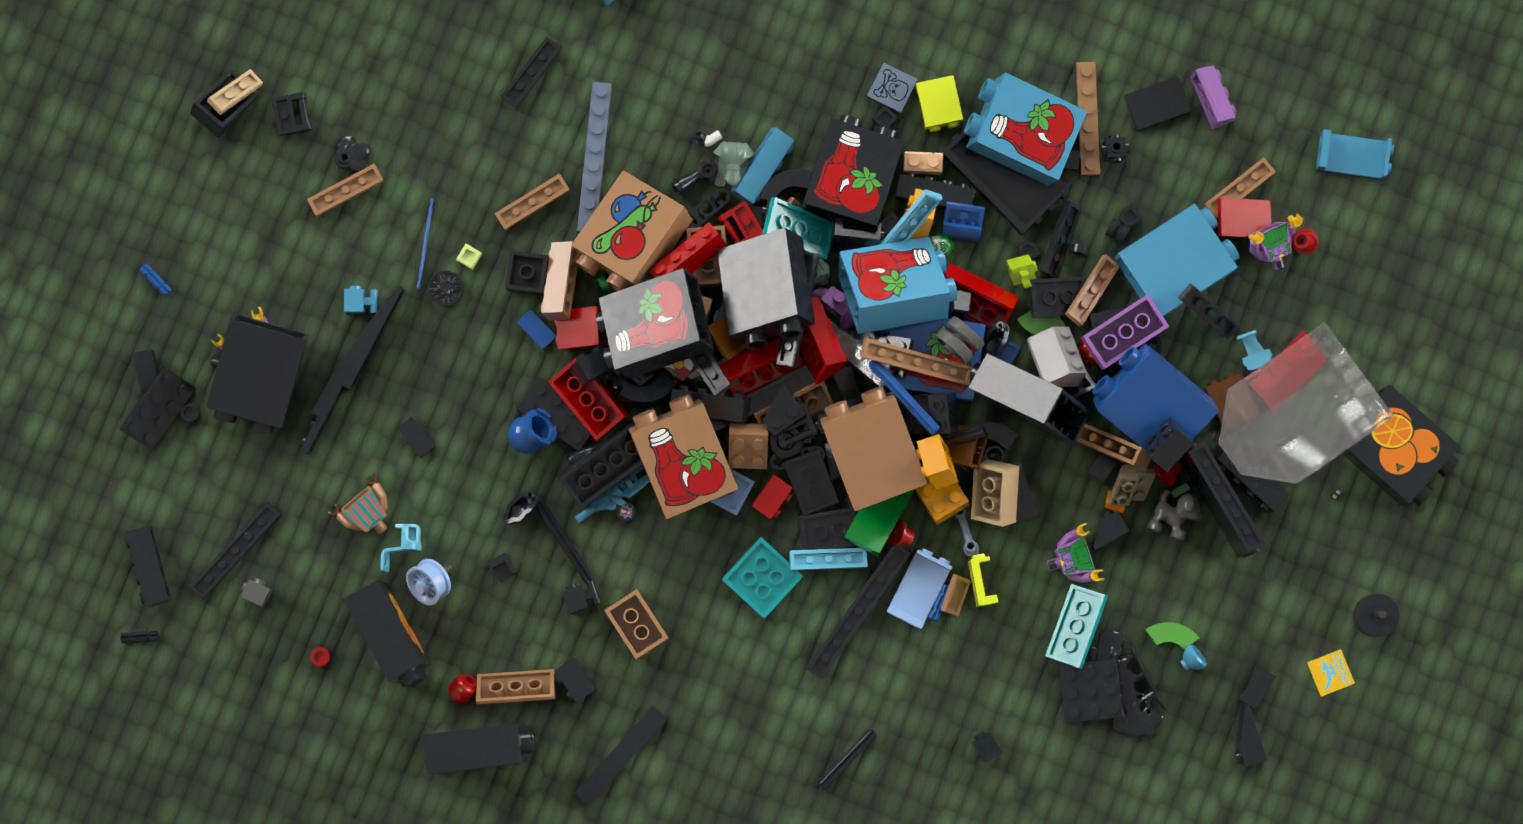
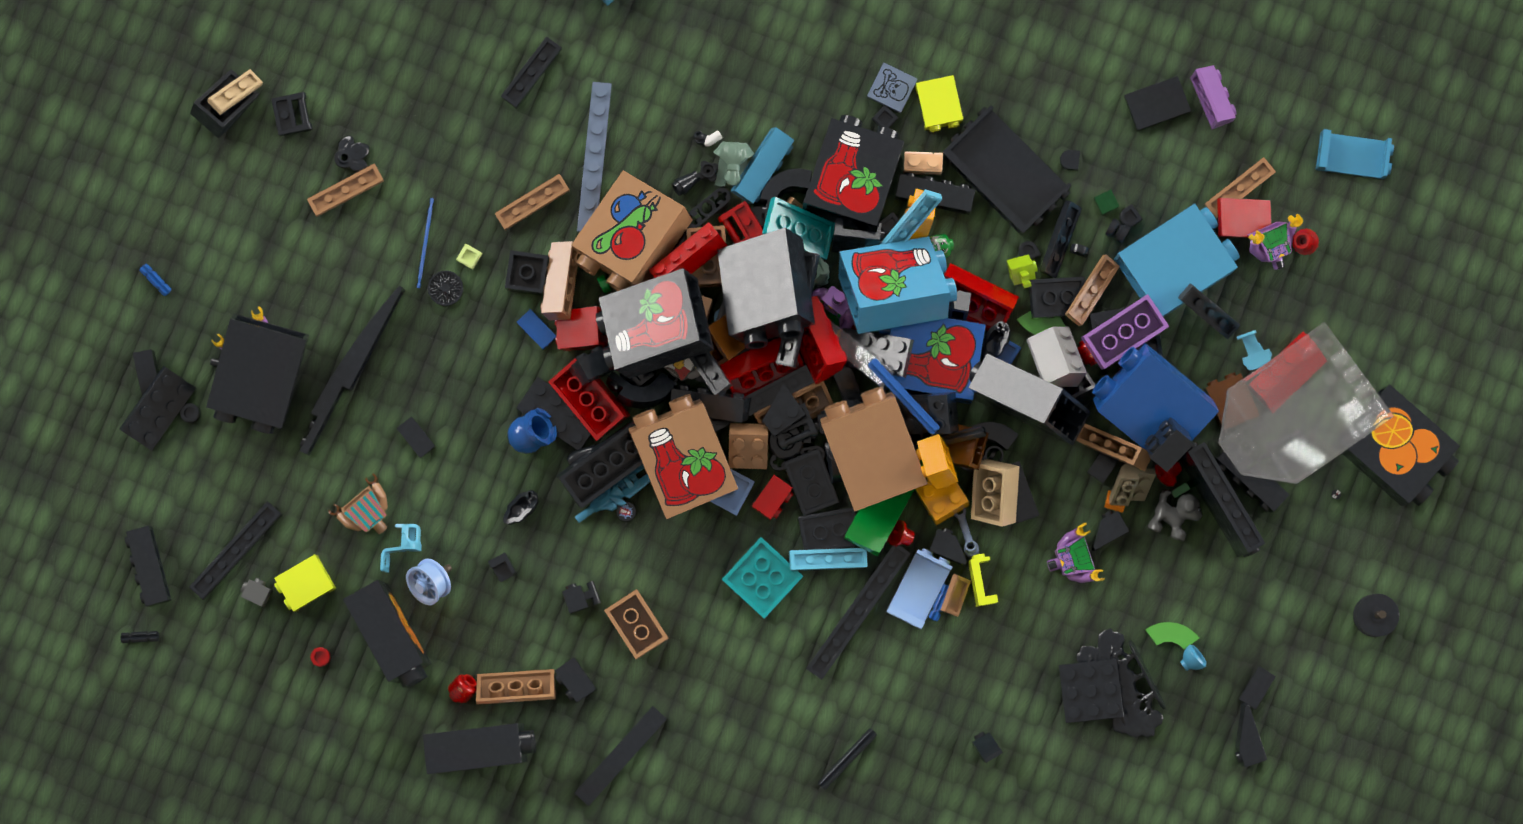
(304, 583): none -> neon yellow panel
(356, 300): dark azure brick -> none
(564, 542): black axle -> none
(916, 361): medium nougat plate -> none
(947, 546): none -> black slope
(959, 340): dark grey wheel -> none
(963, 221): blue brick -> none
(1024, 128): dark azure brick -> none
(1076, 626): plate -> none
(1089, 129): medium nougat plate -> none
(1106, 202): none -> dark green tile
(1110, 153): black brick -> none
(1331, 673): yellow sticker -> none

